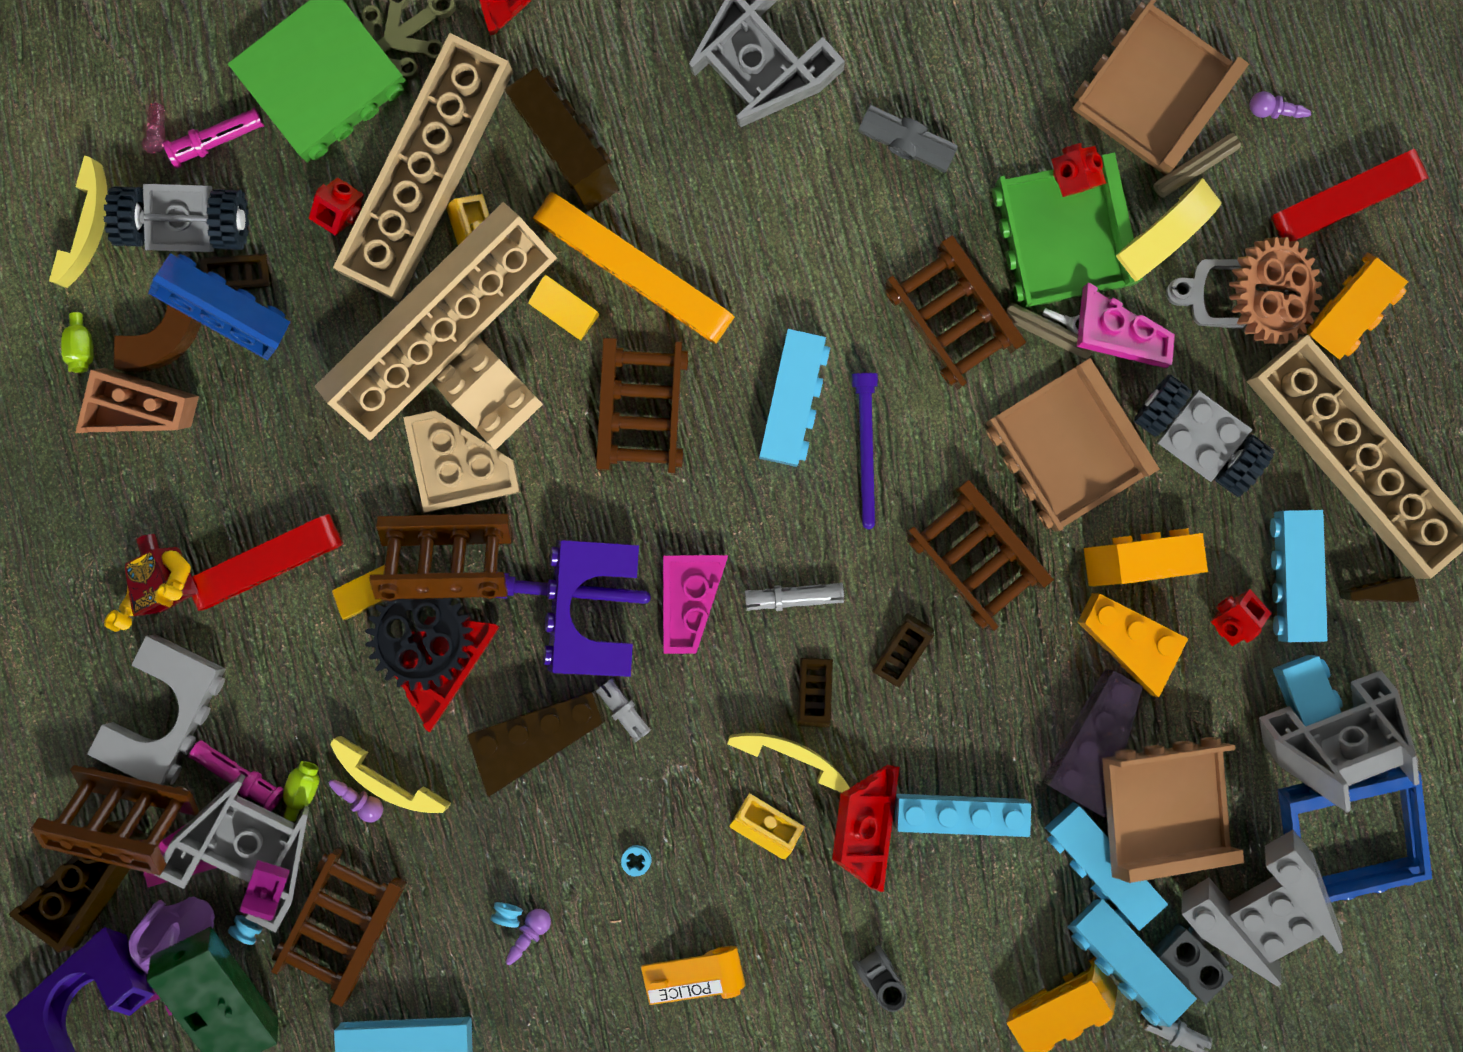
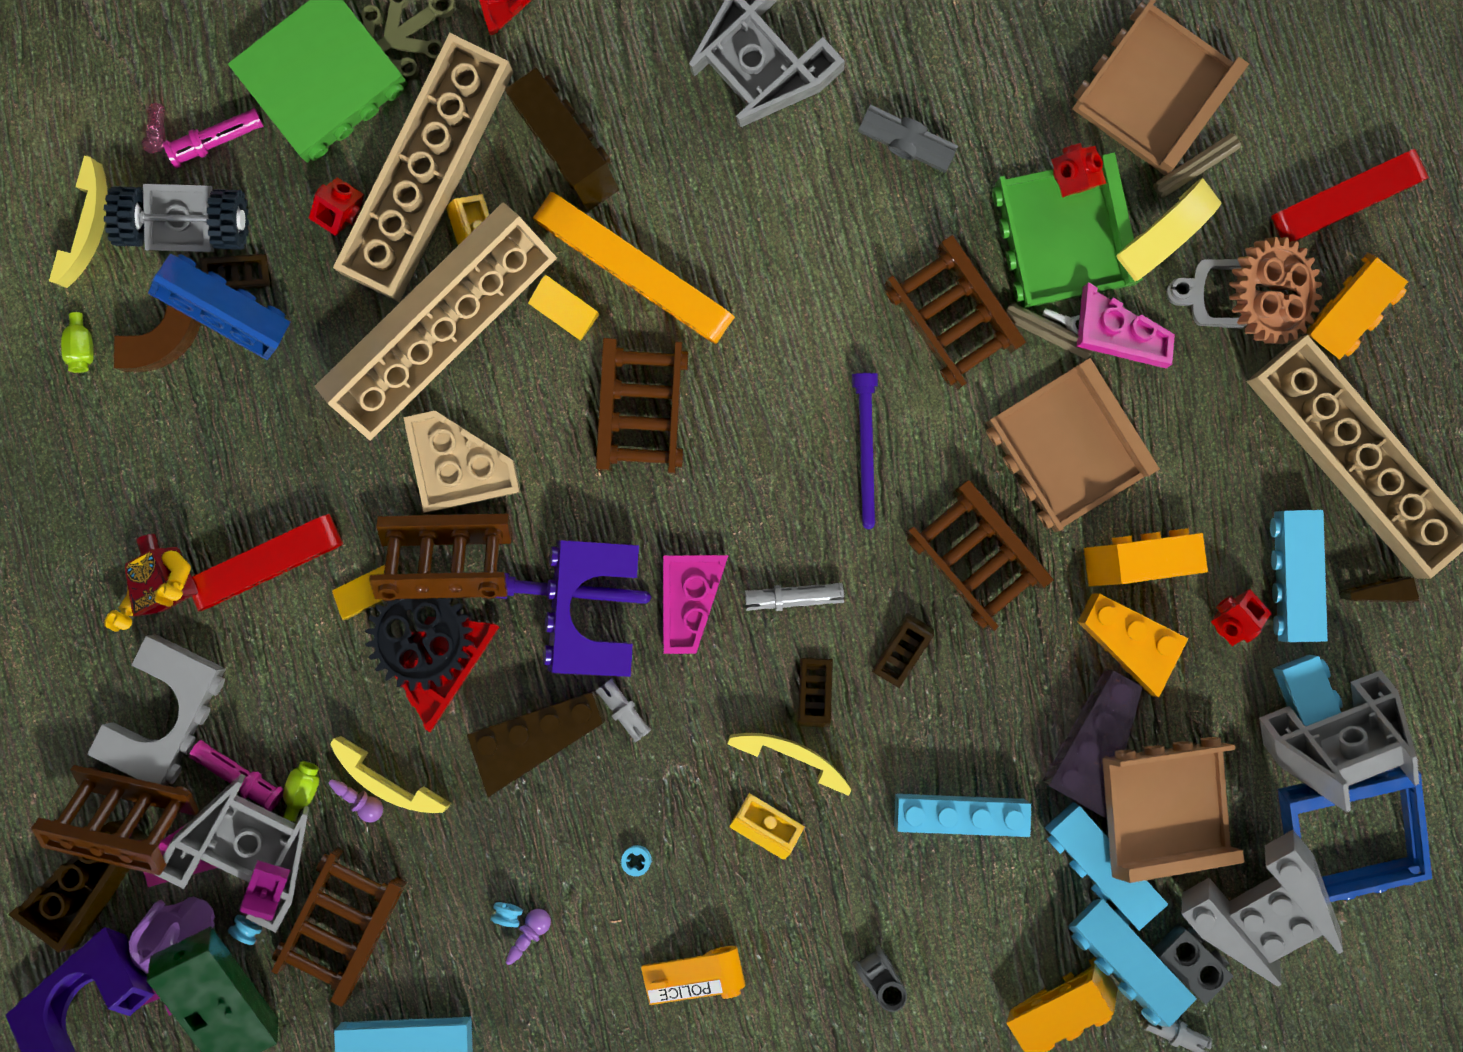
(132, 404): nougat wedge -> none
(486, 393): tan bracket -> none
(793, 397): medium azure brick -> none
(866, 827): red wing -> none
(1204, 436): plate -> none
(1265, 104): medium lavender bar -> none

